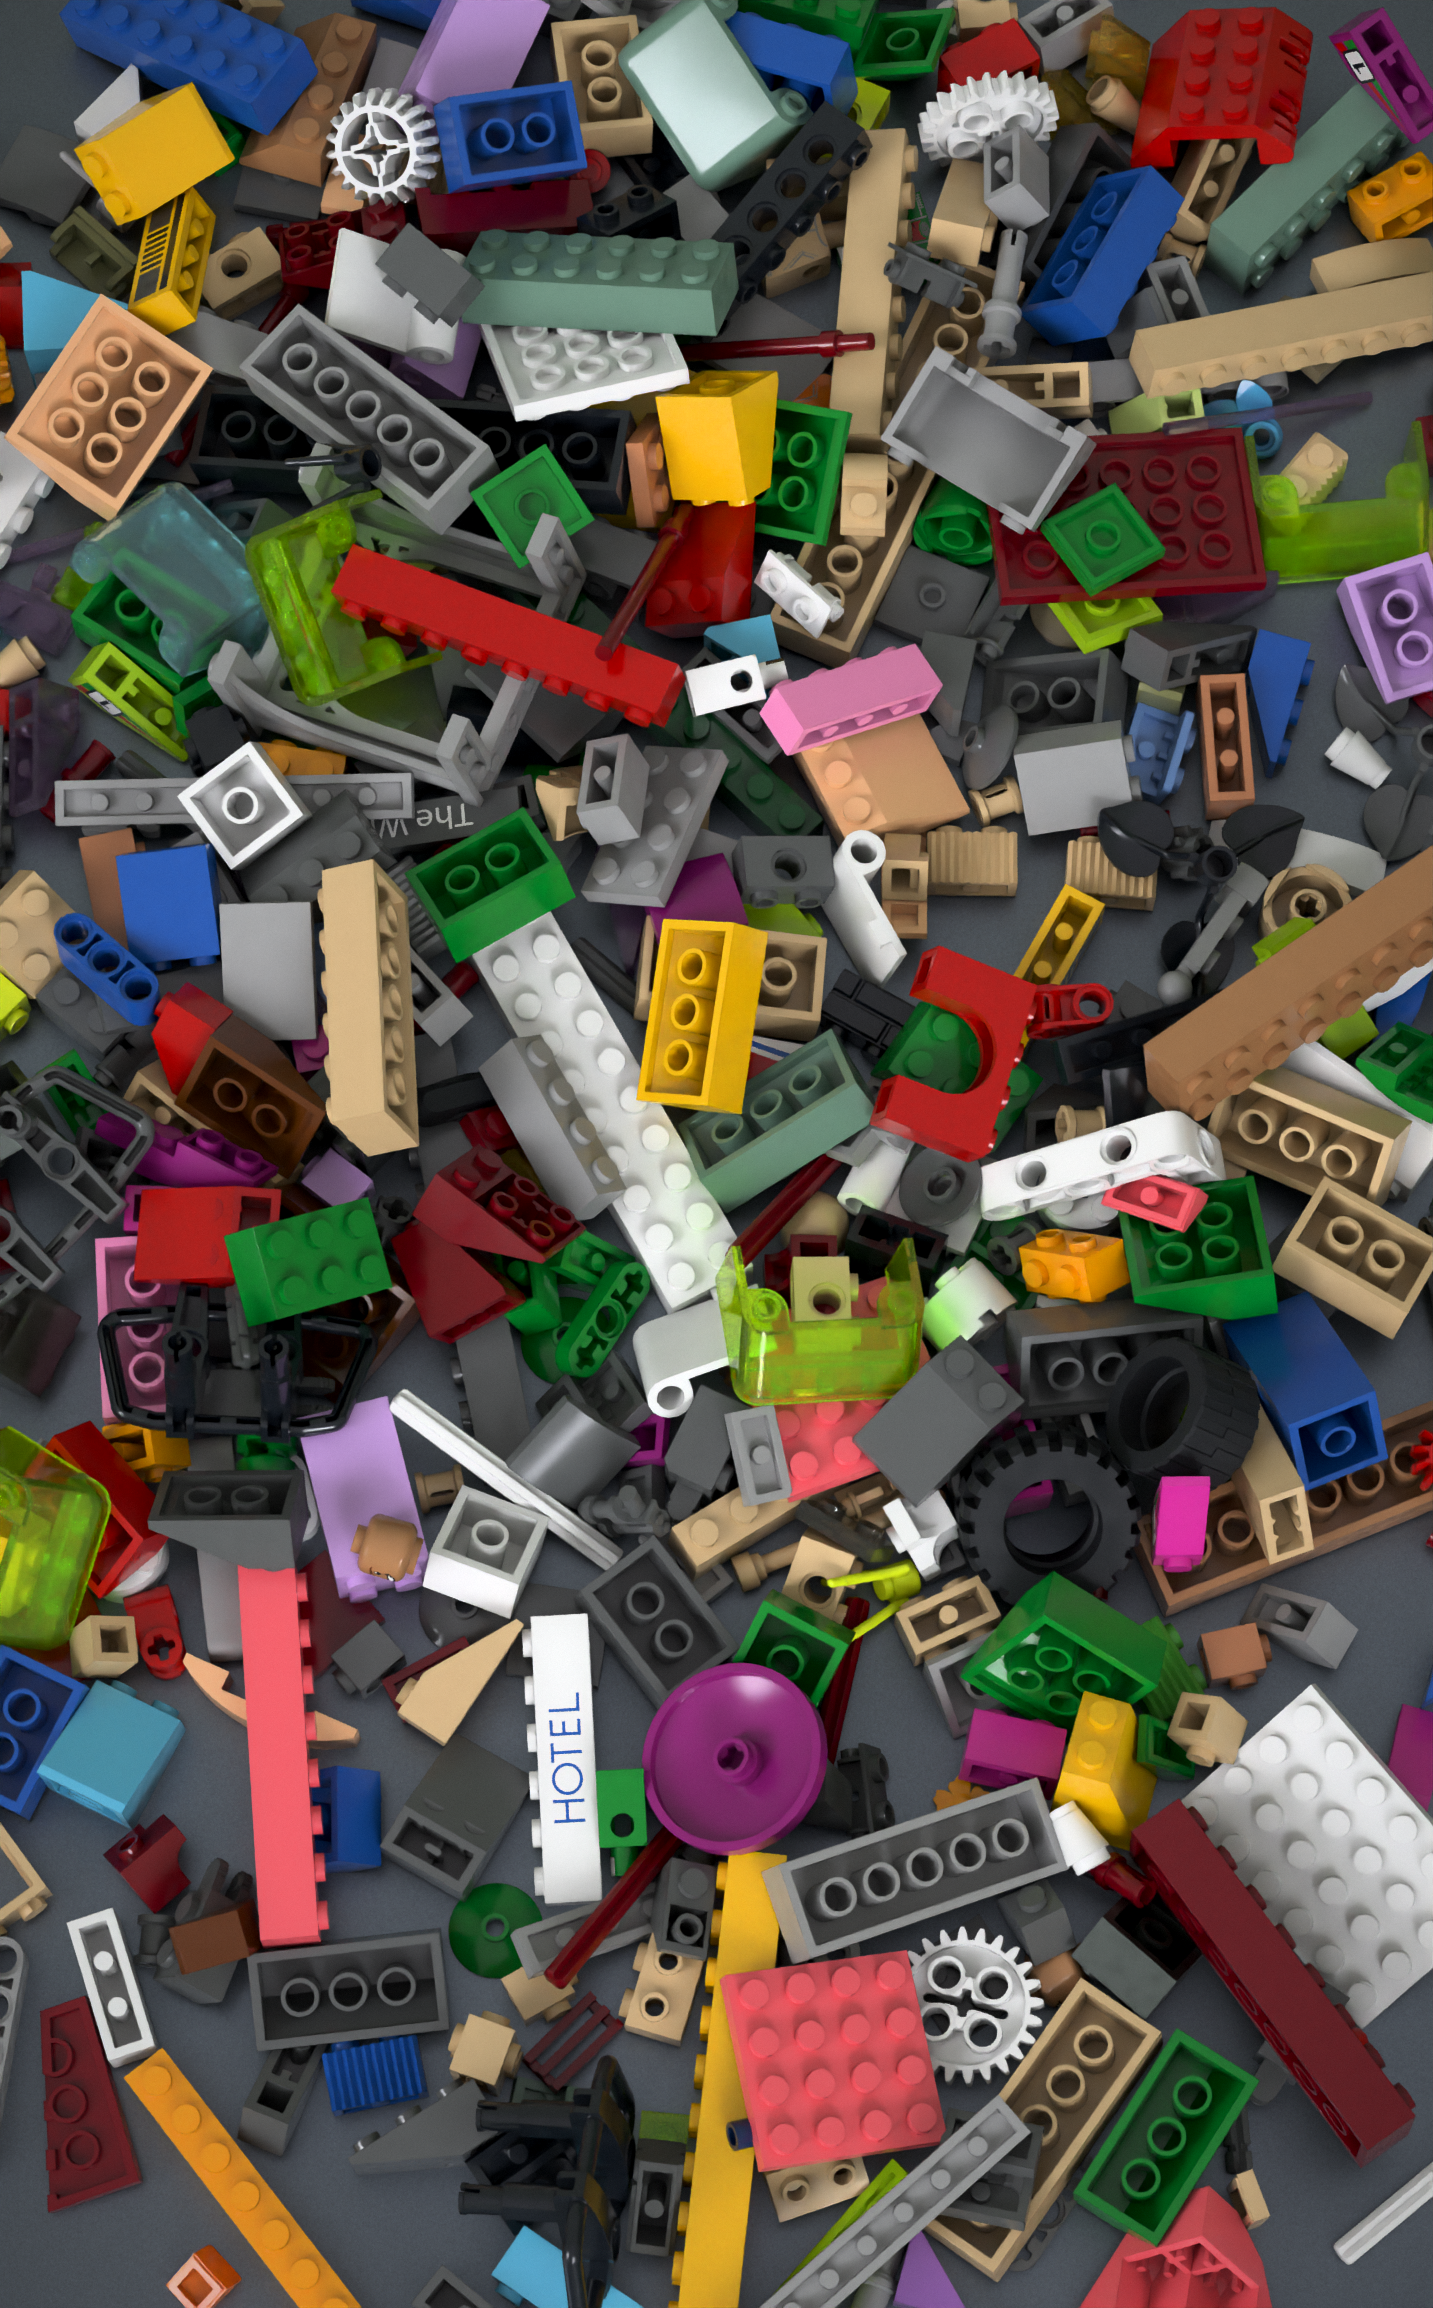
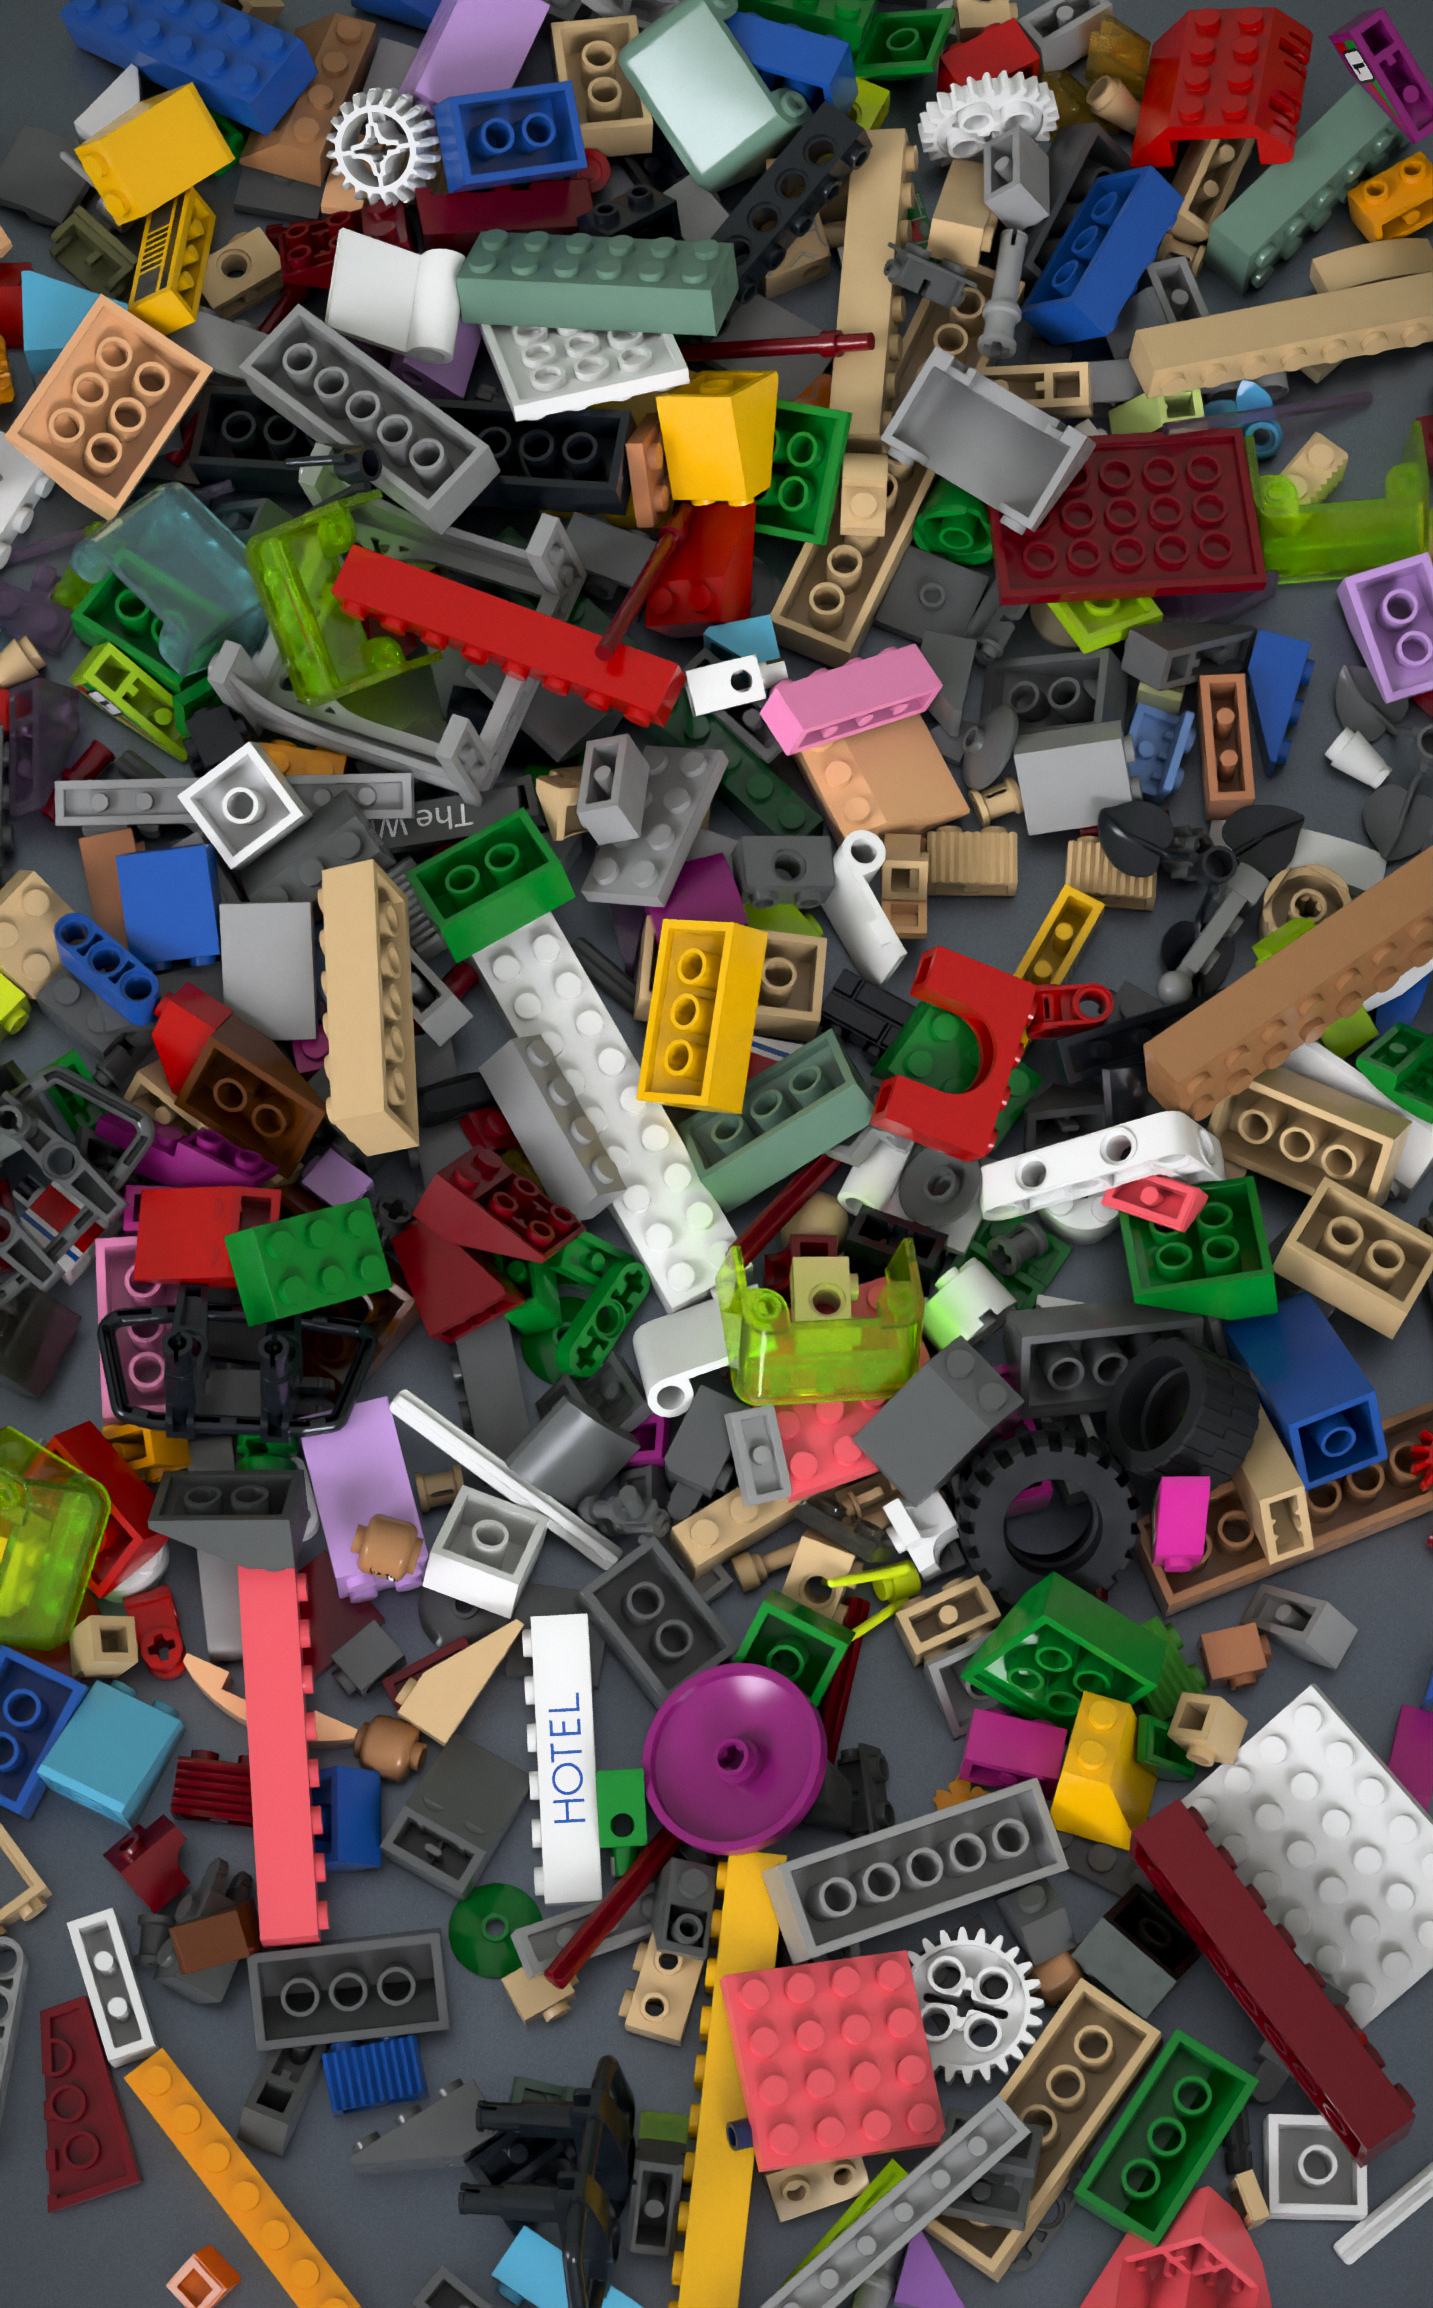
(50, 1212): none -> torso
(212, 1790): none -> dark red brick
(244, 1351): dark grey axle -> none
(390, 1747): none -> medium nougat head
(430, 275): dark grey brick -> none
(485, 2052): tan brick -> none
(520, 496): green plate -> none
(600, 2014): dark red tile -> none
(790, 588): white hinge -> none
(1074, 1265): light orange brick -> none
(1076, 1123): tan bush -> none
(1078, 1838): white cone -> none
(1102, 539): green tile -> none
(1124, 1880): dark red pin -> none
(1310, 2171): none -> white brick

